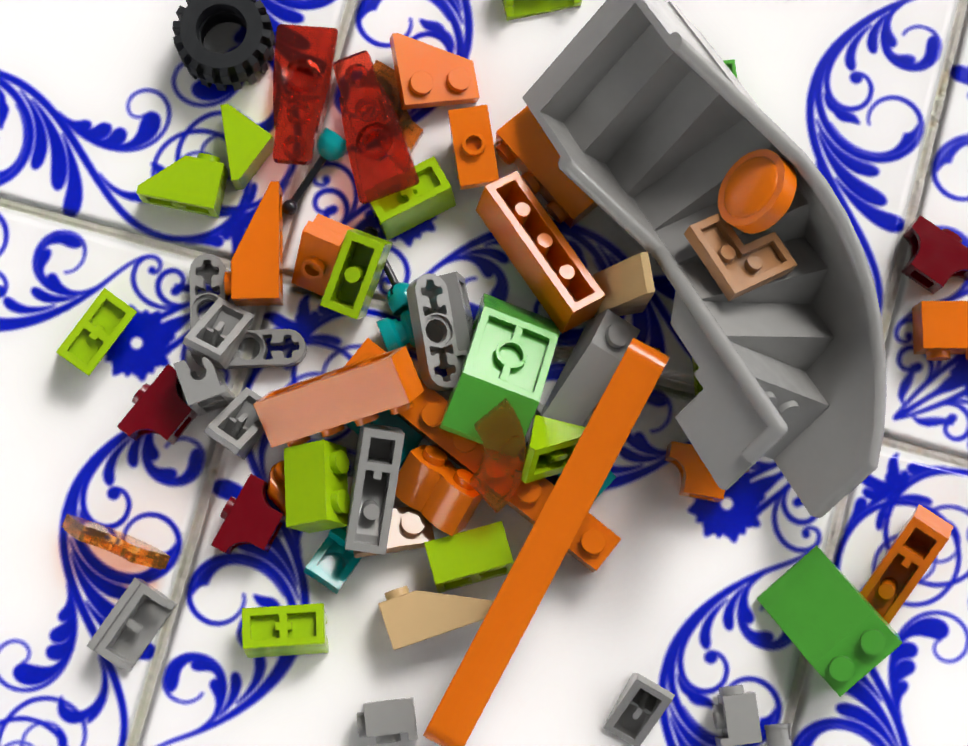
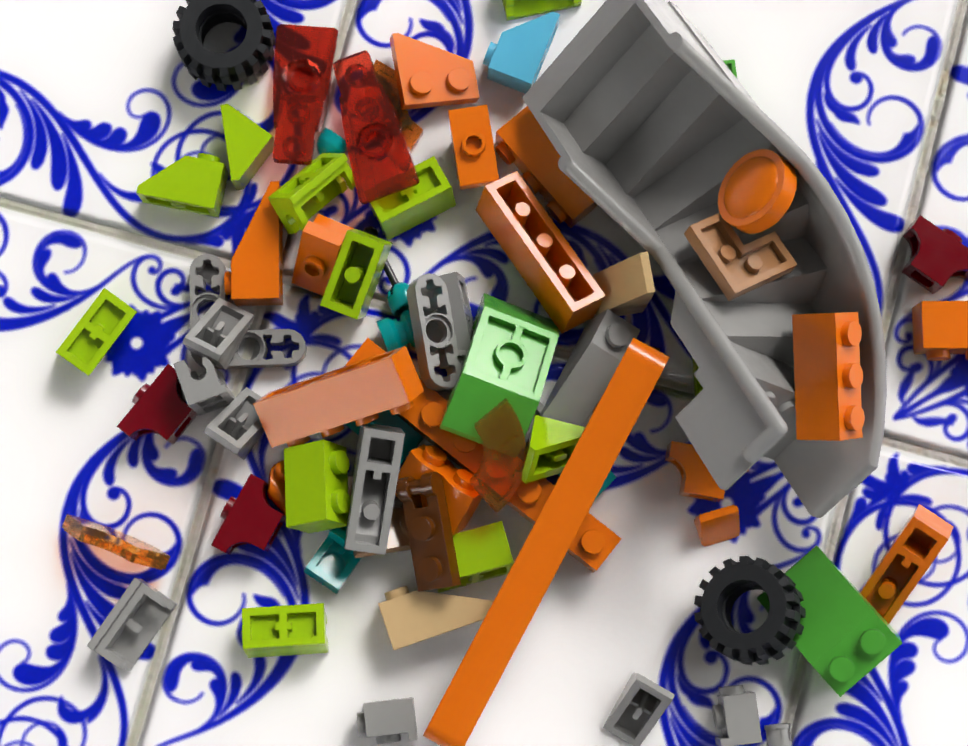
(312, 190): none -> lime hinge
(429, 532): none -> reddish brown plate
(521, 52): none -> medium azure slope
(718, 525): none -> orange slope
(720, 597): none -> black tyre
(827, 376): none -> orange brick

